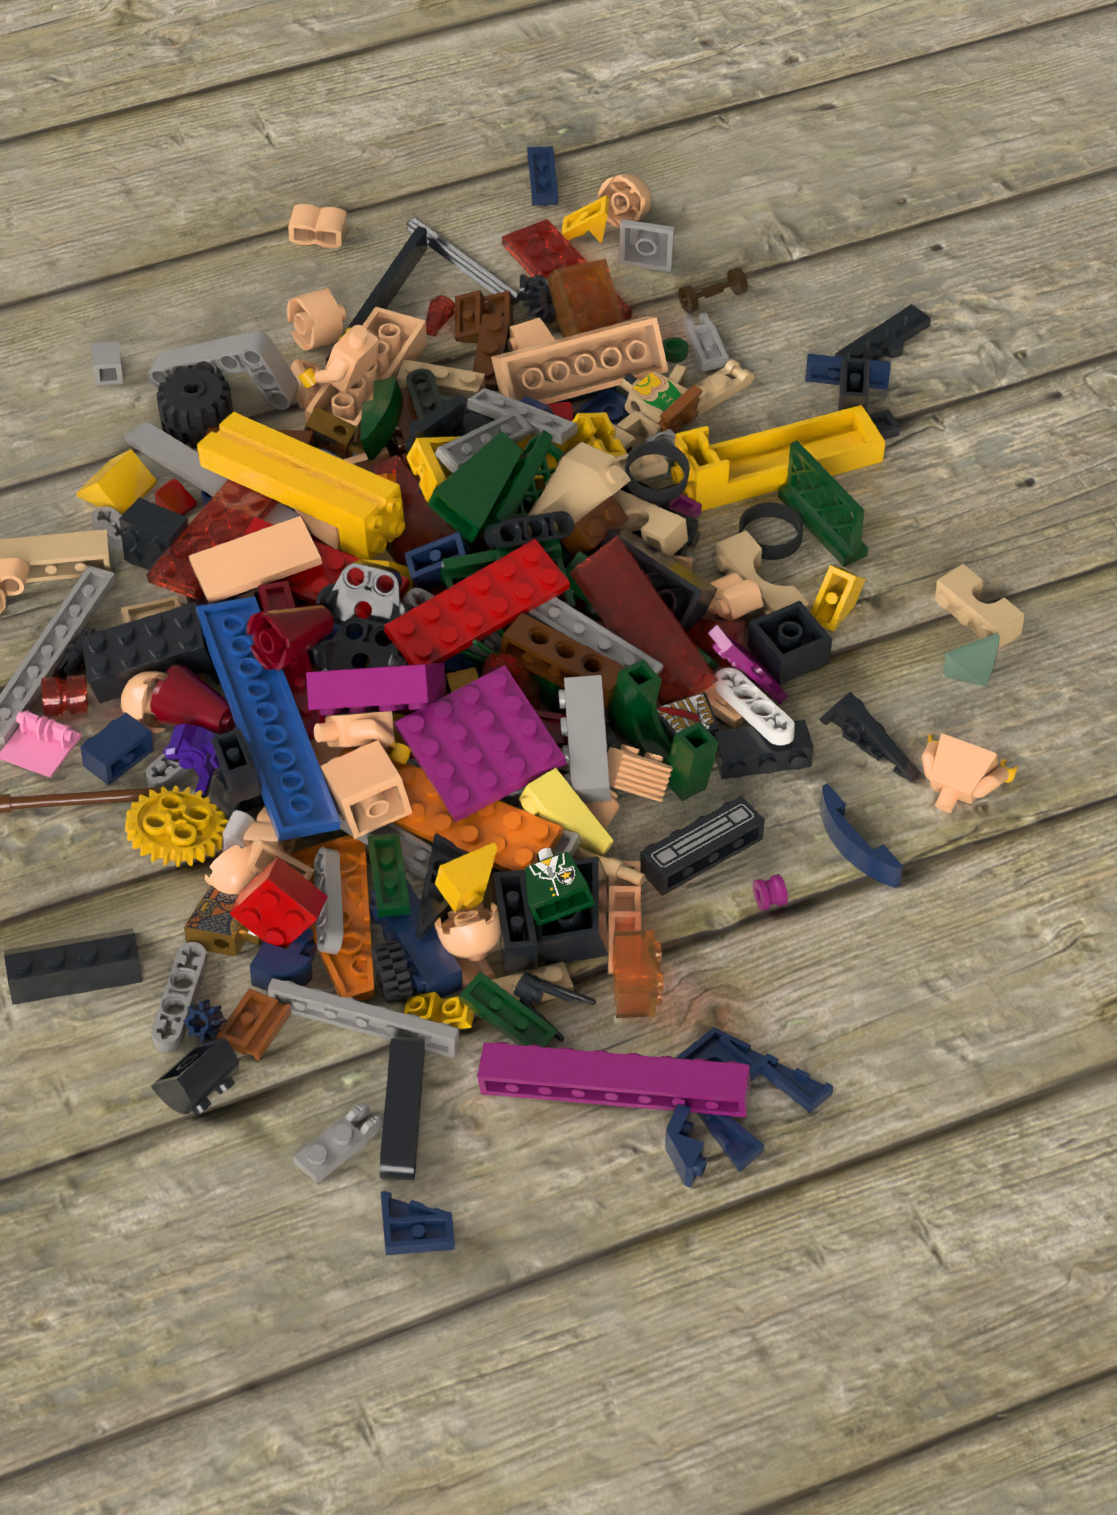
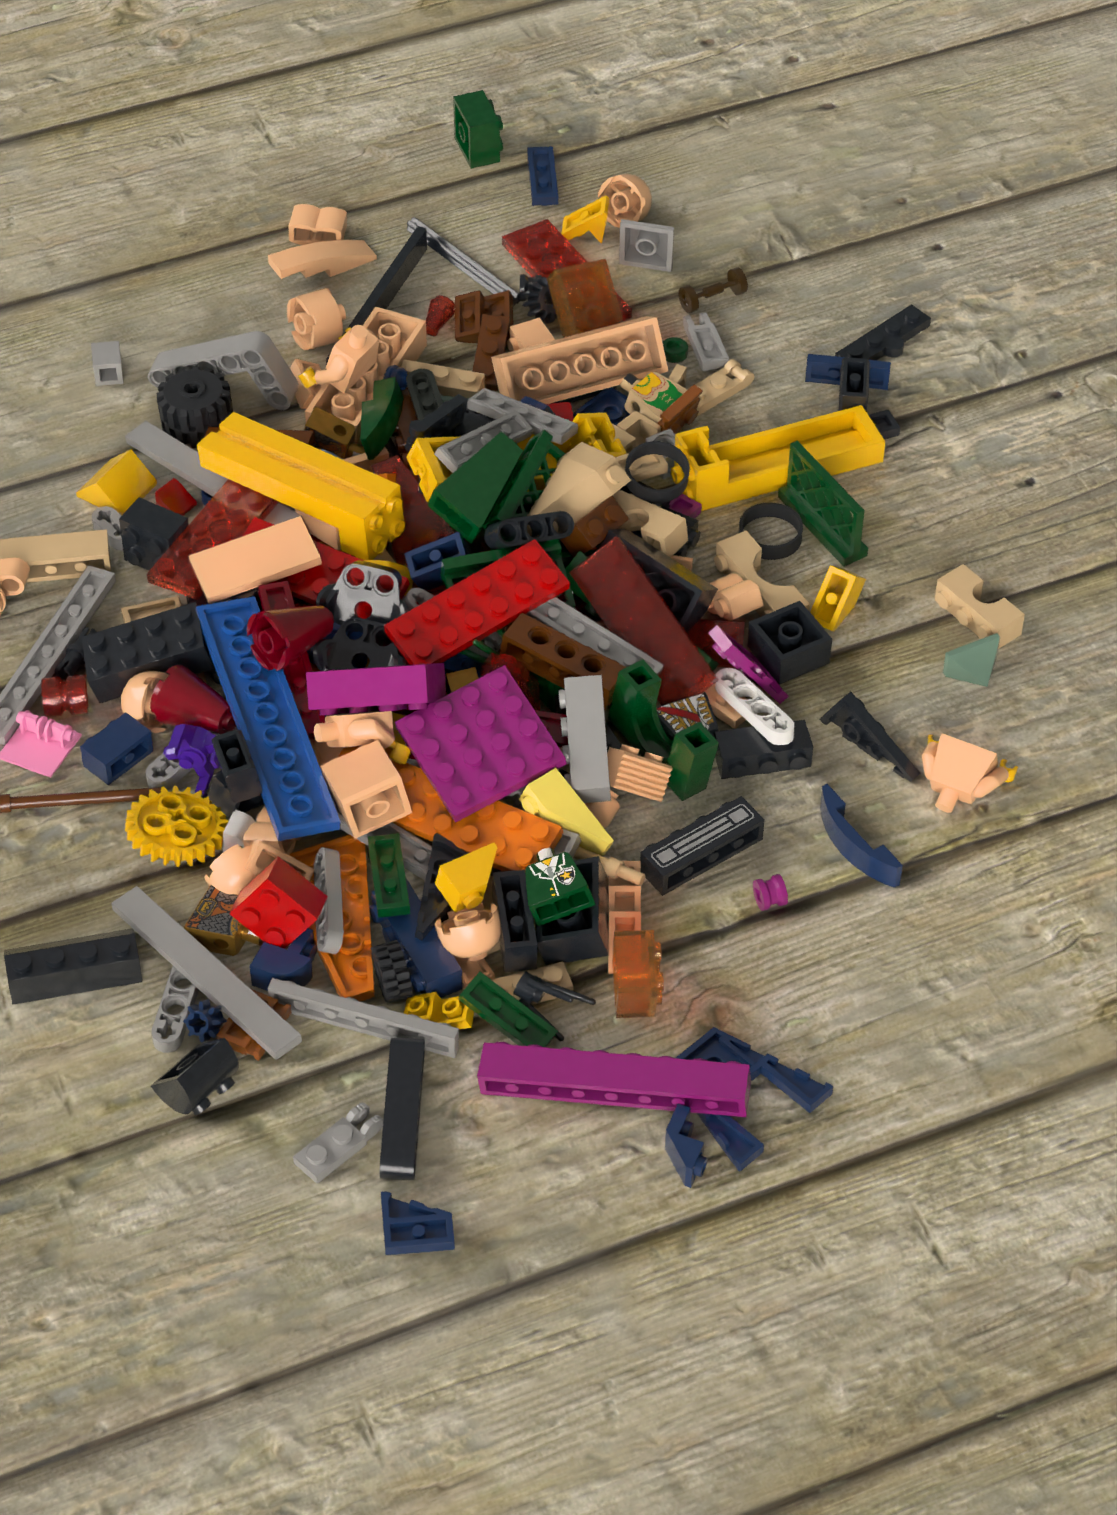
(207, 973): none -> light grey tile
(327, 256): none -> light nougat slope
(399, 373): none -> dark blue plate
(477, 129): none -> dark green brick

